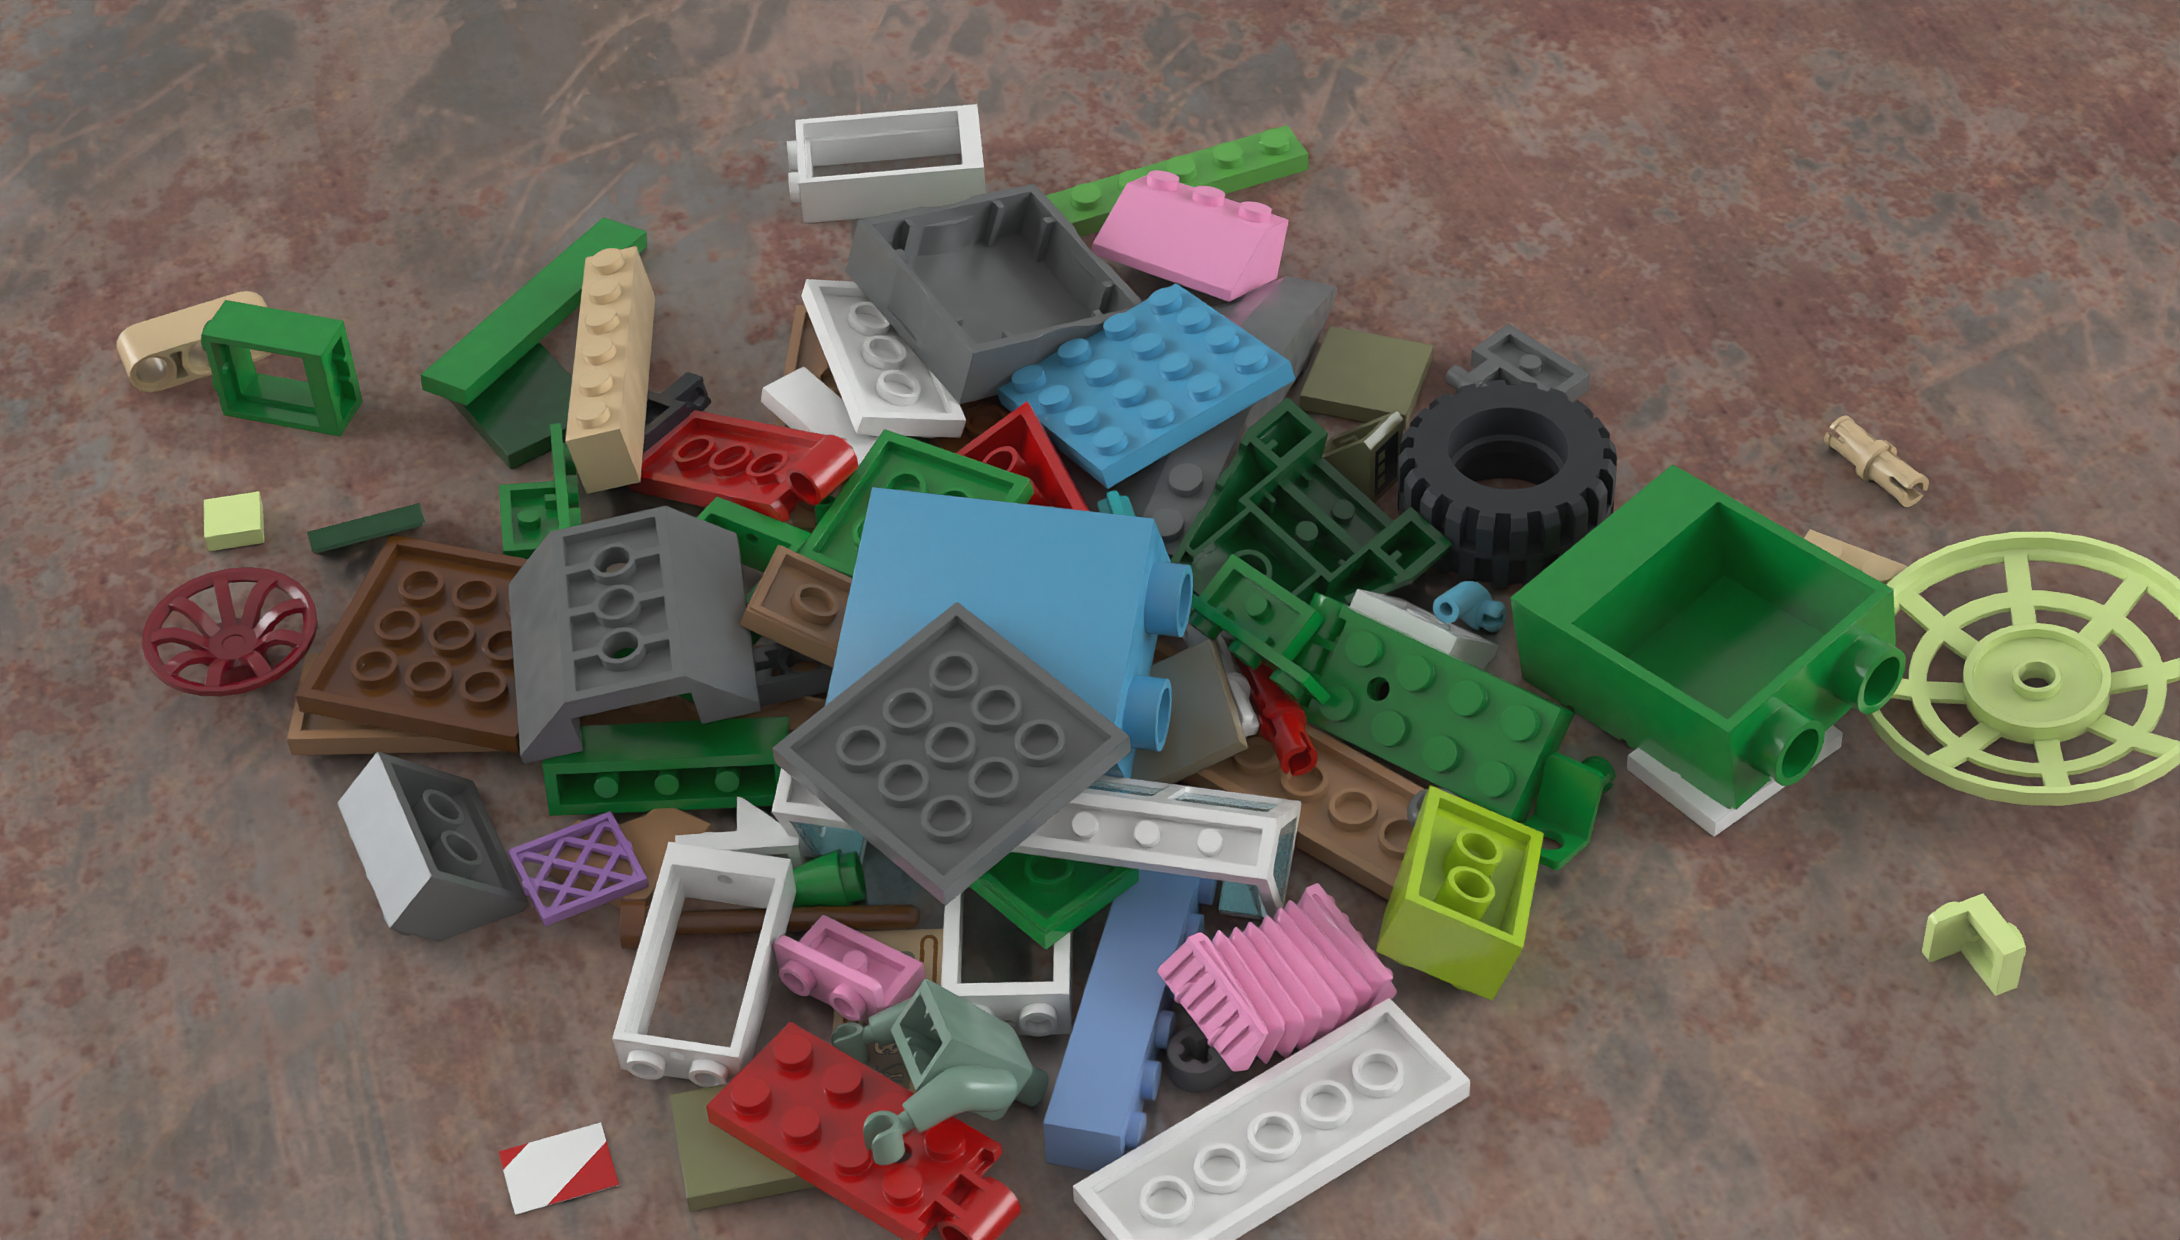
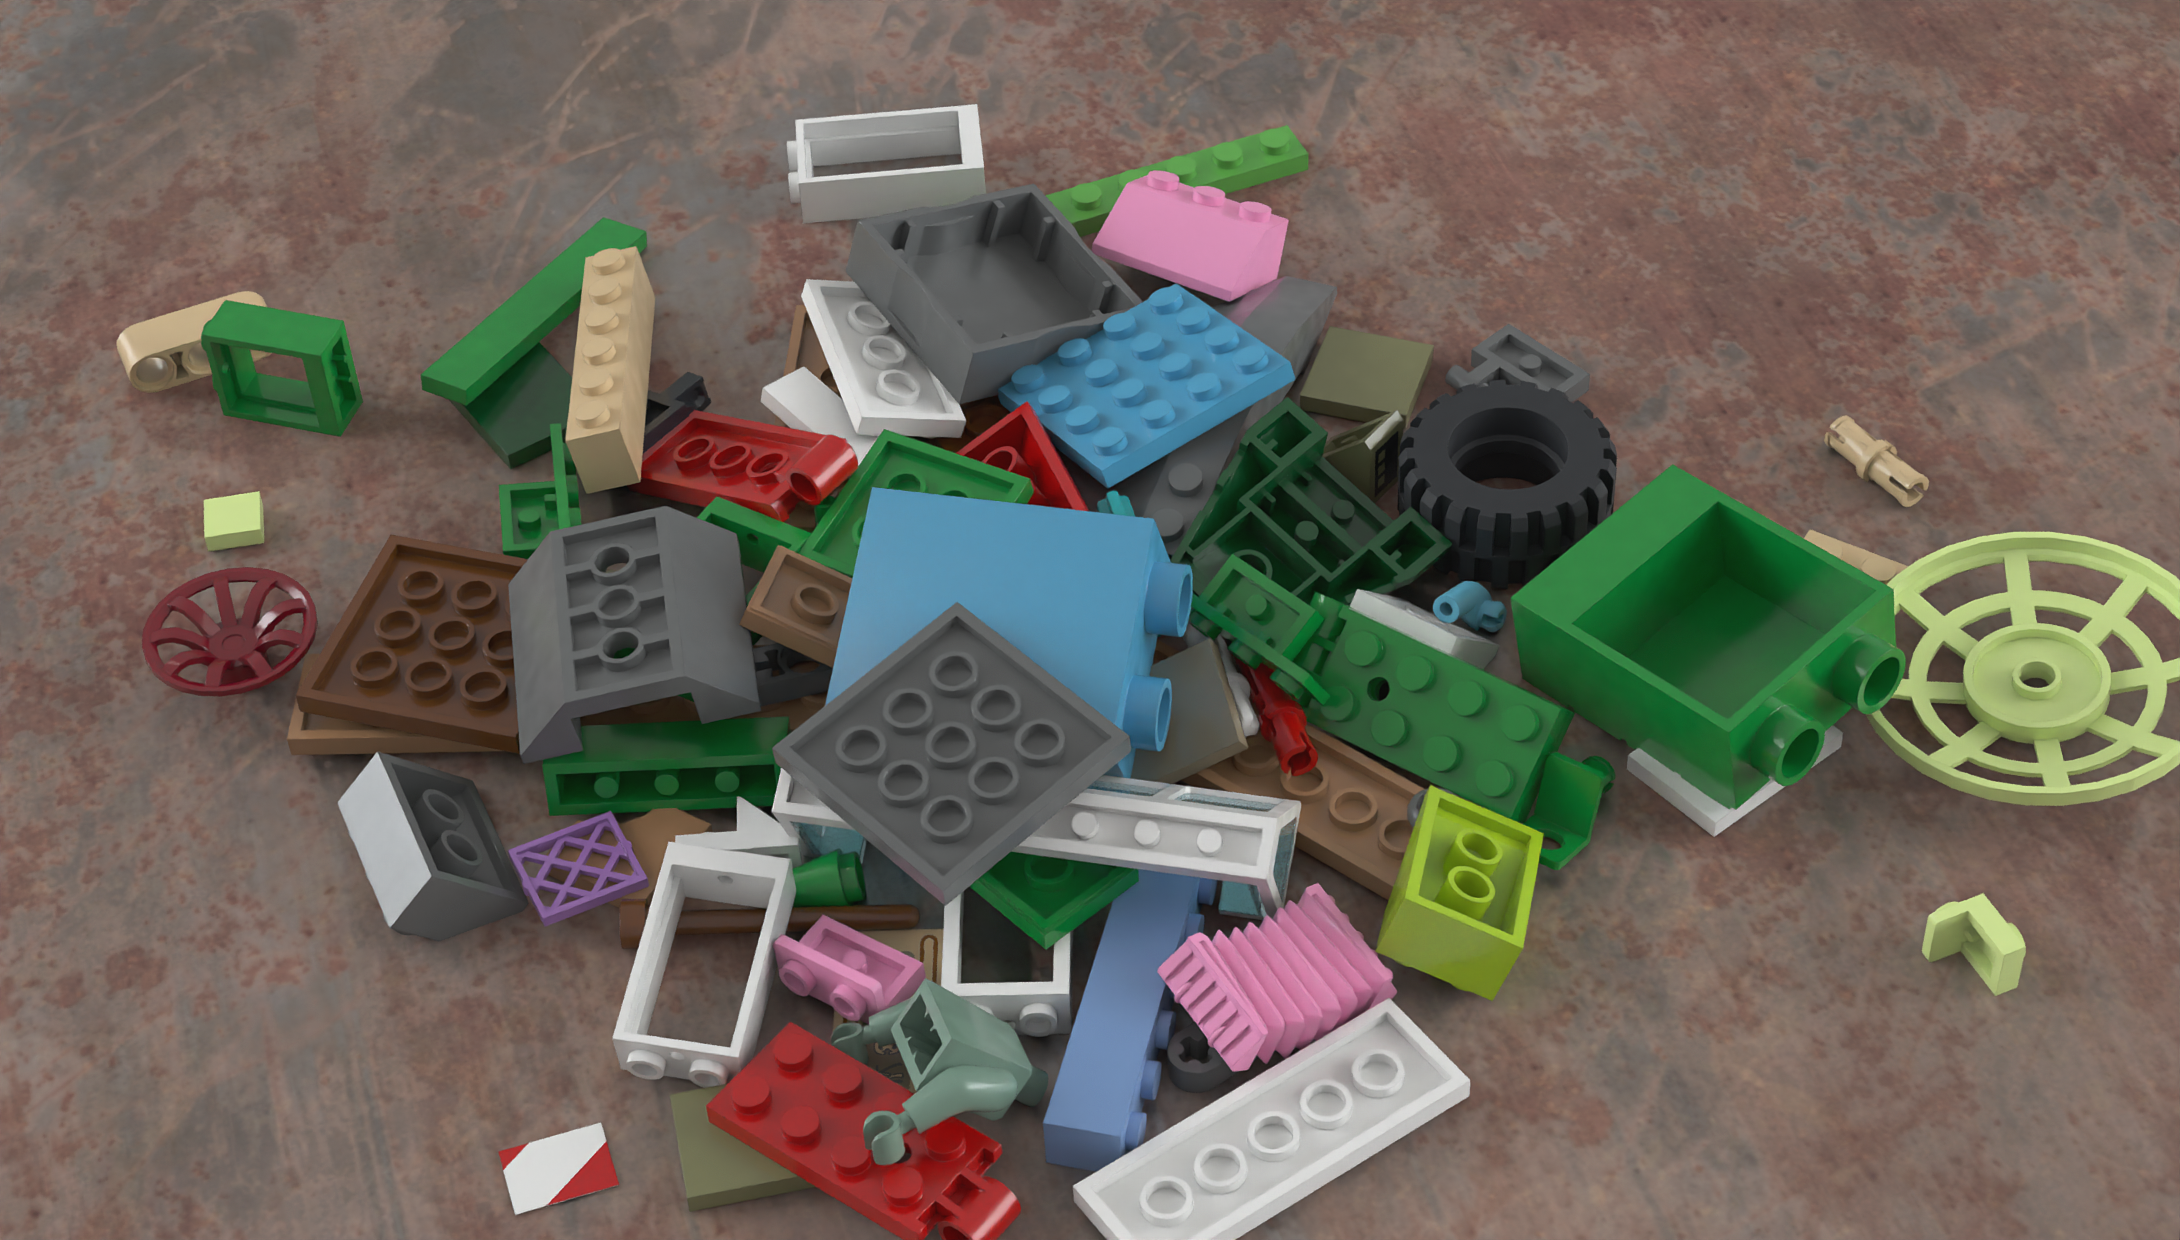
(365, 528): dark green tile -> none

